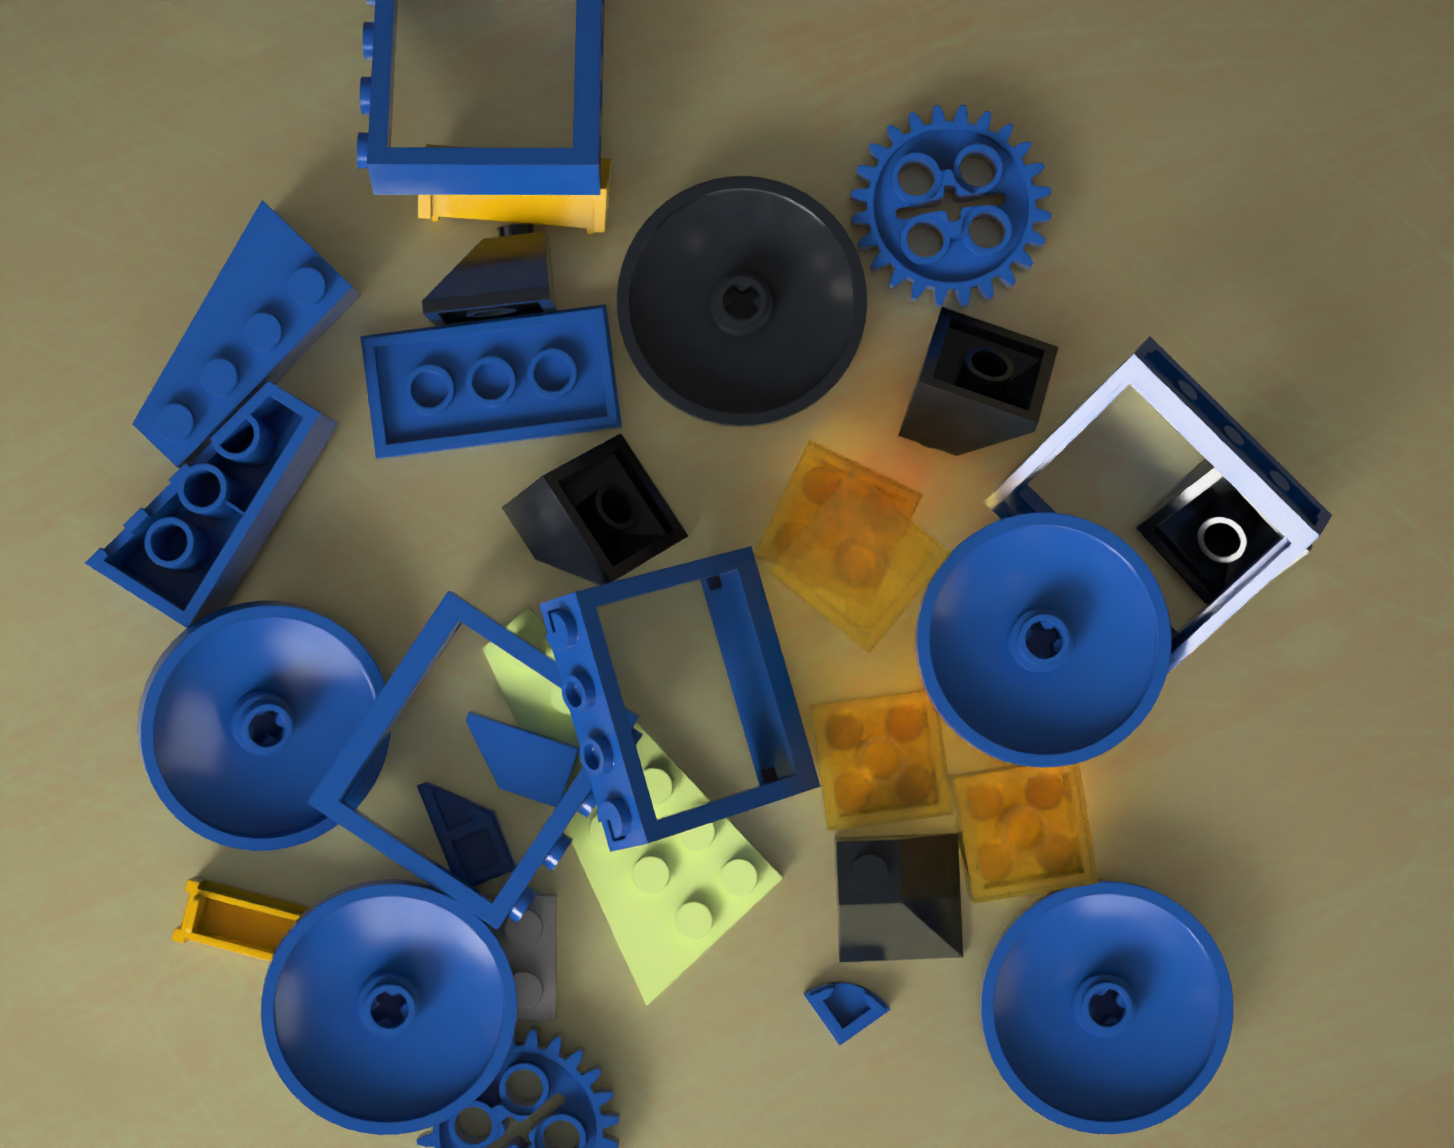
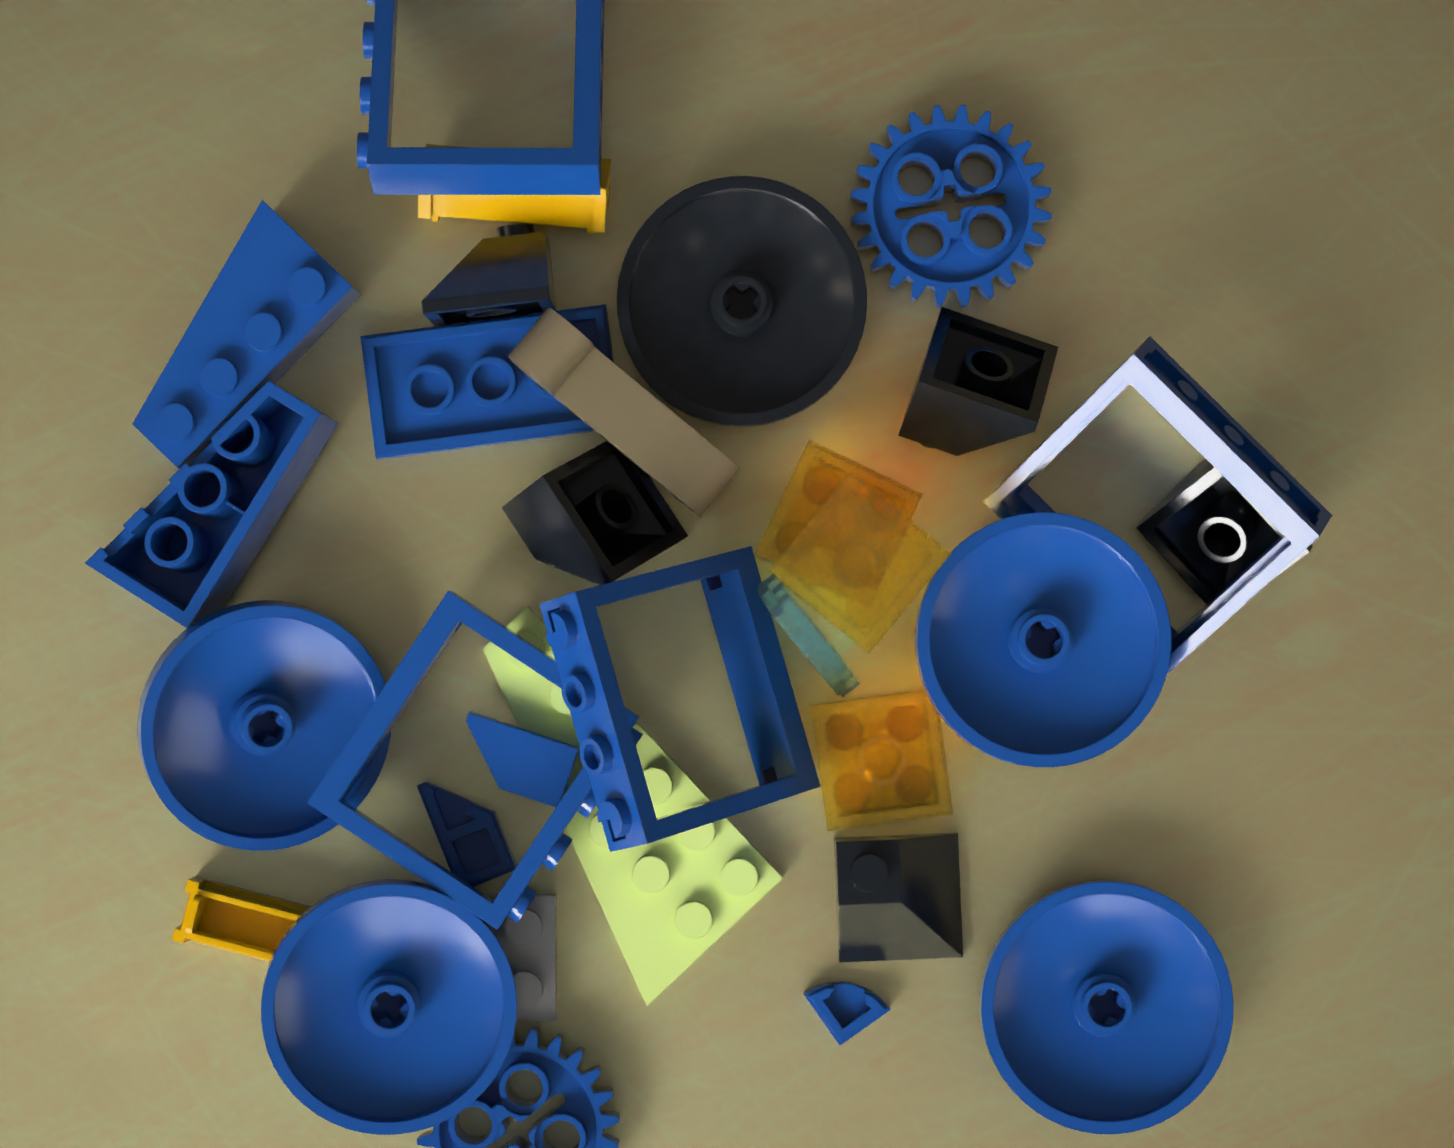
(623, 412): none -> dark tan beam
(807, 636): none -> clear light blue tile
(1022, 830): clear yellow brick -> none

